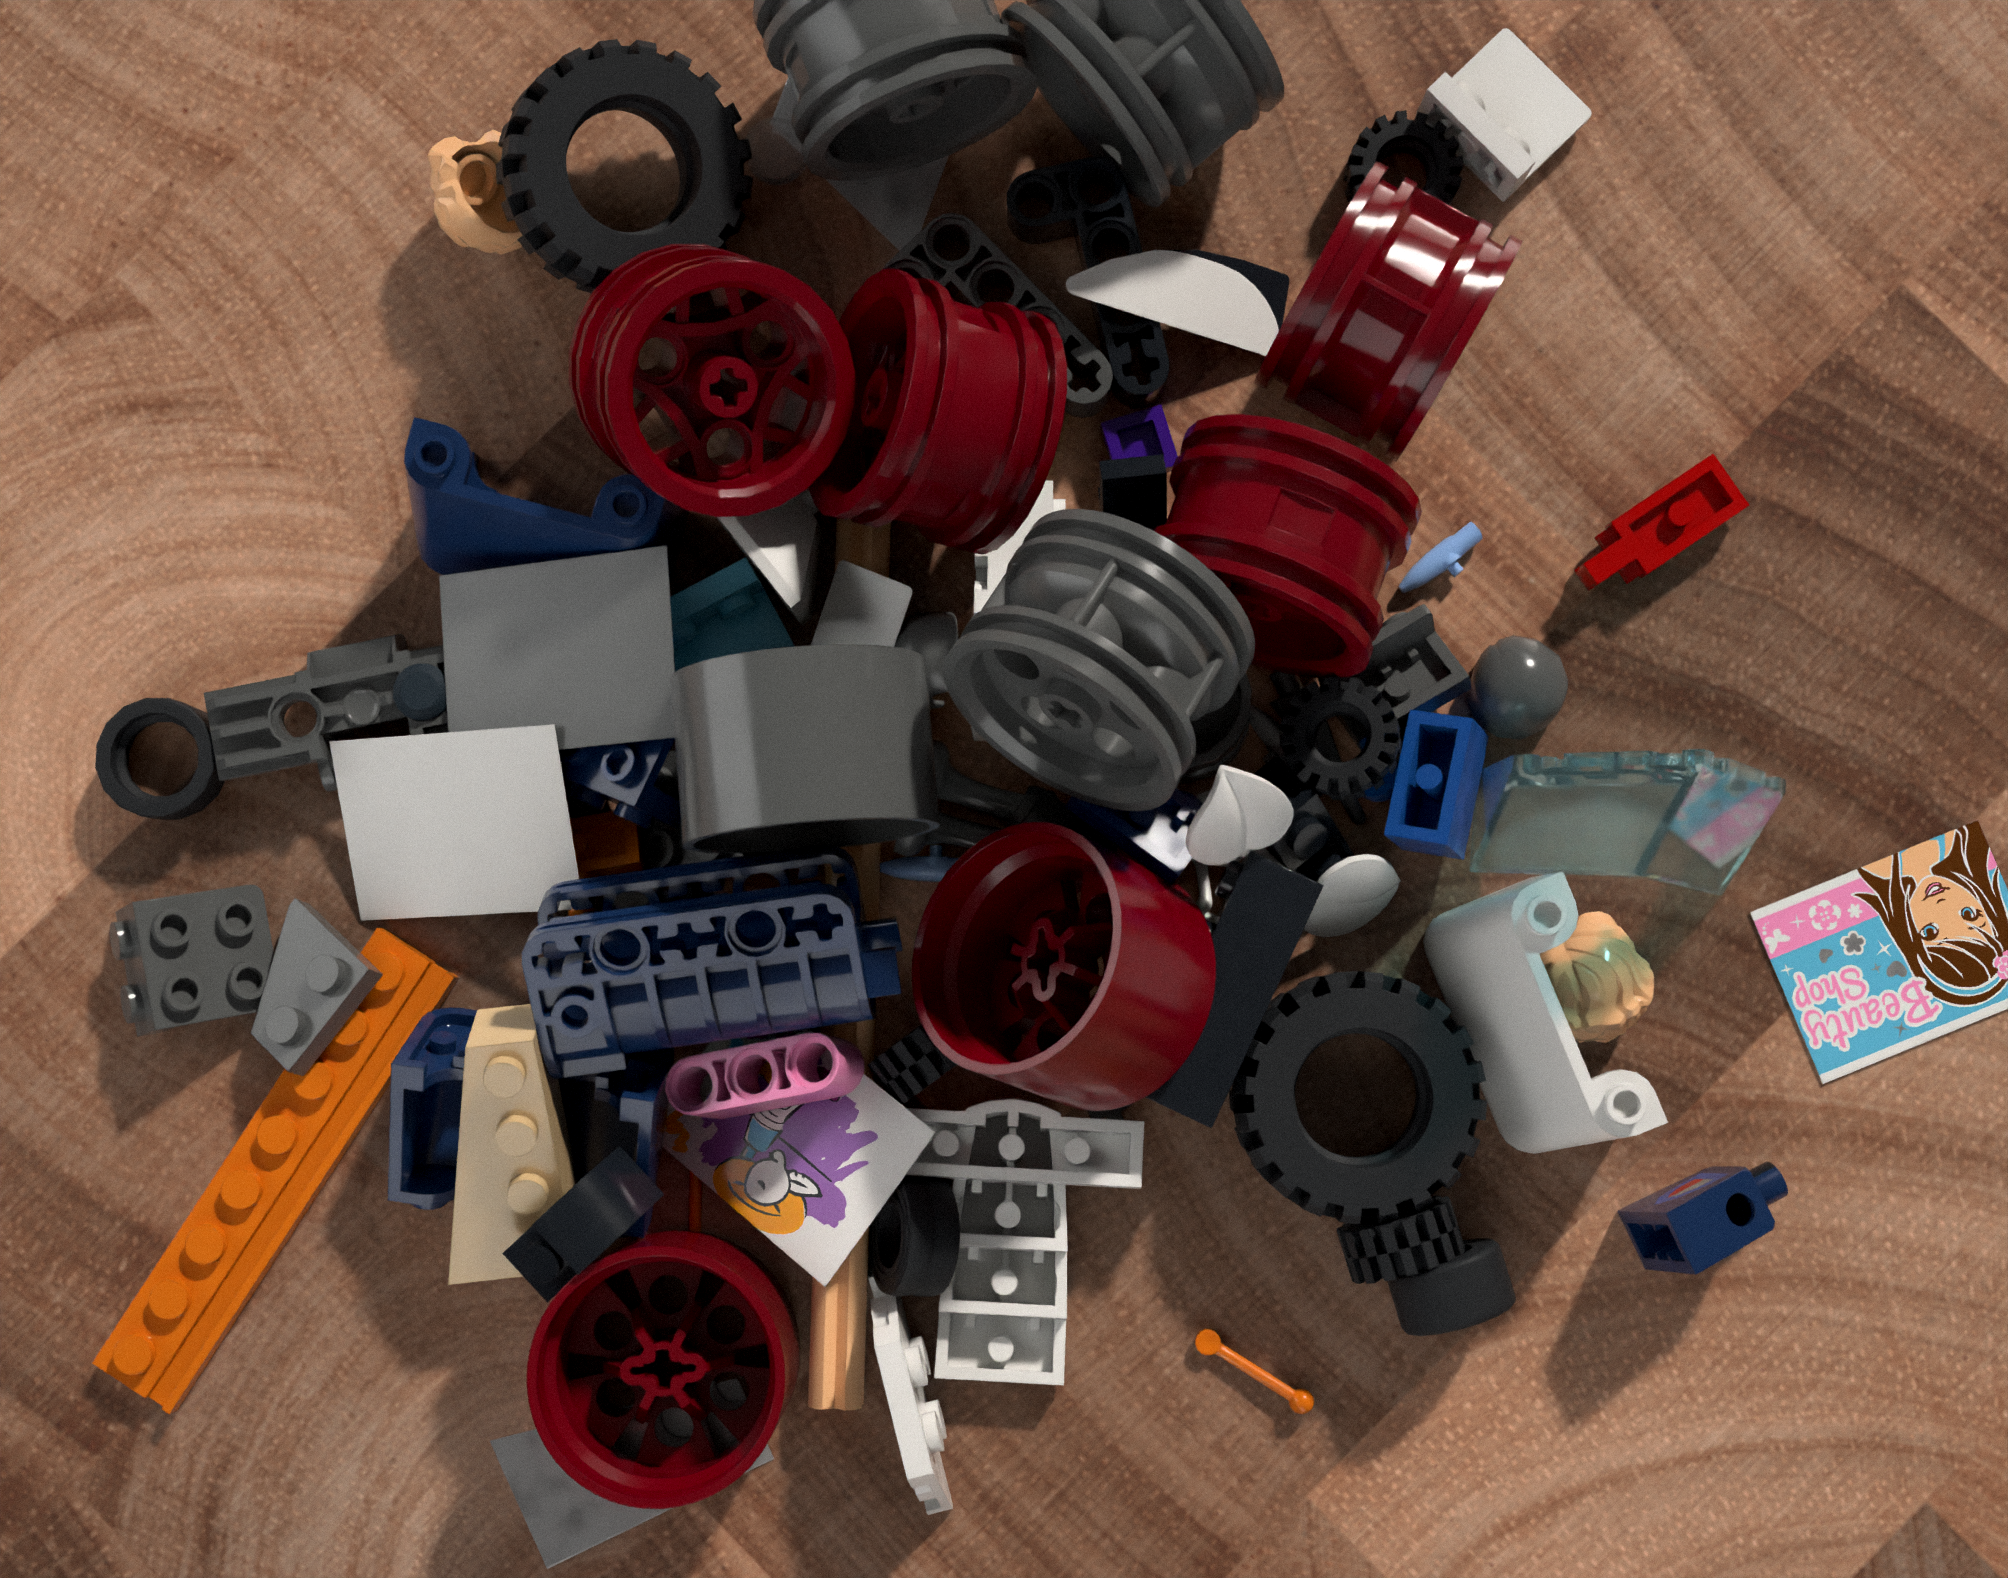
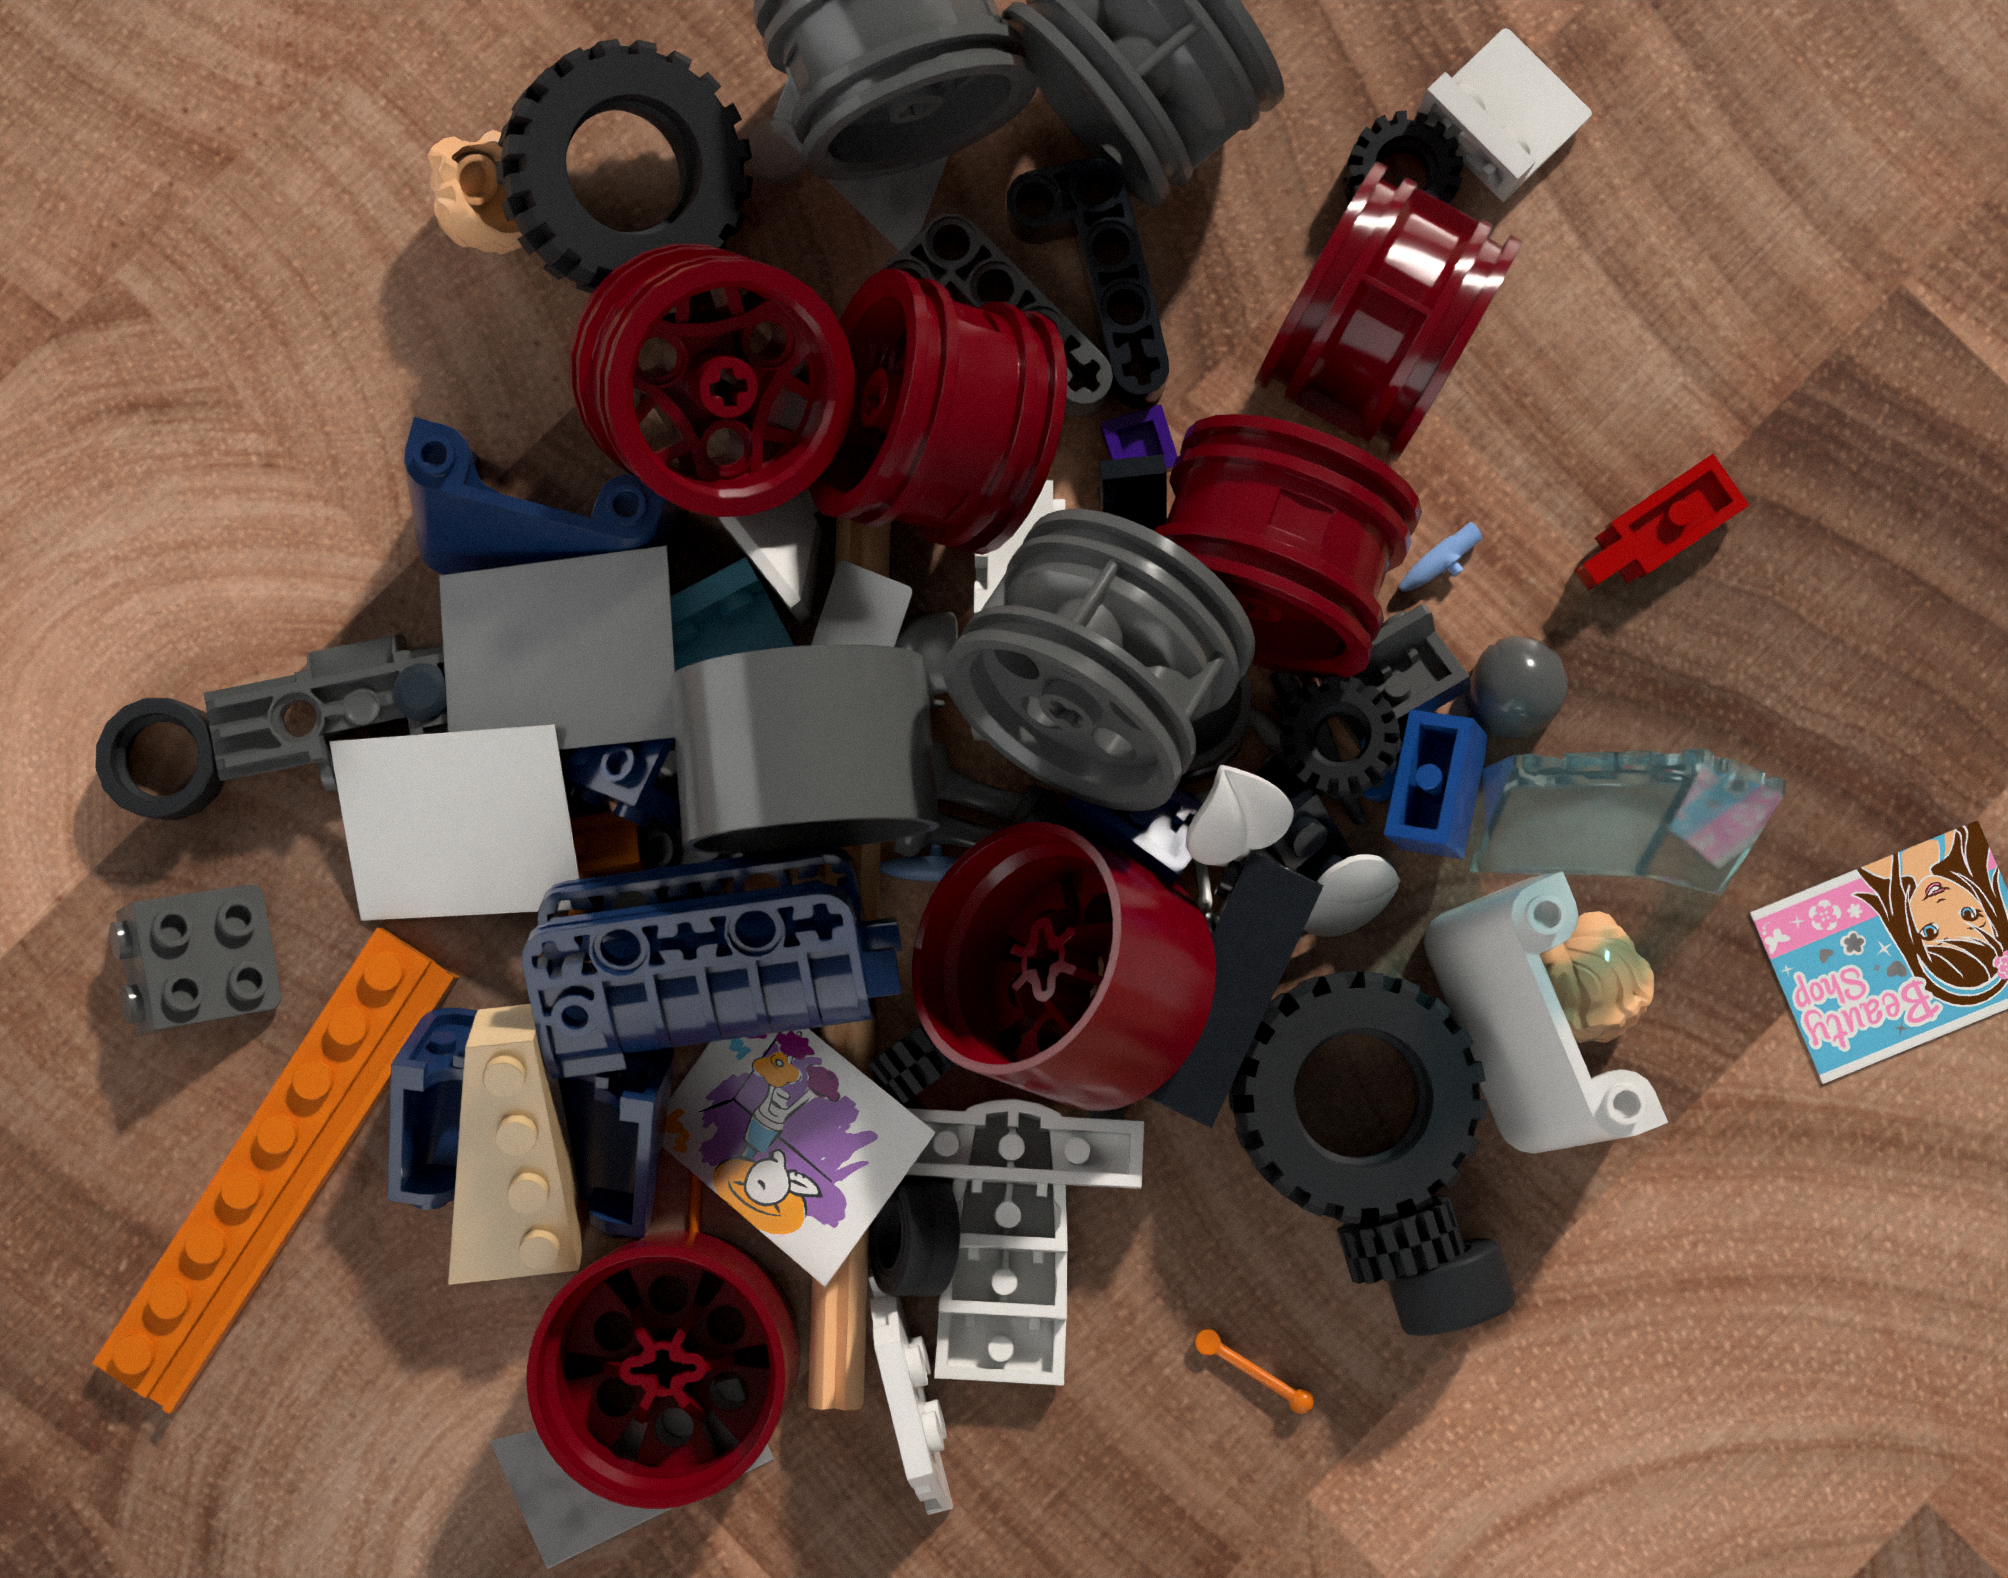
(309, 989): dark grey wing -> none
(583, 1223): black brick -> none
(737, 1069): bright pink beam -> none
(1193, 292): white sticker -> none
(1703, 1217): dark blue torso -> none

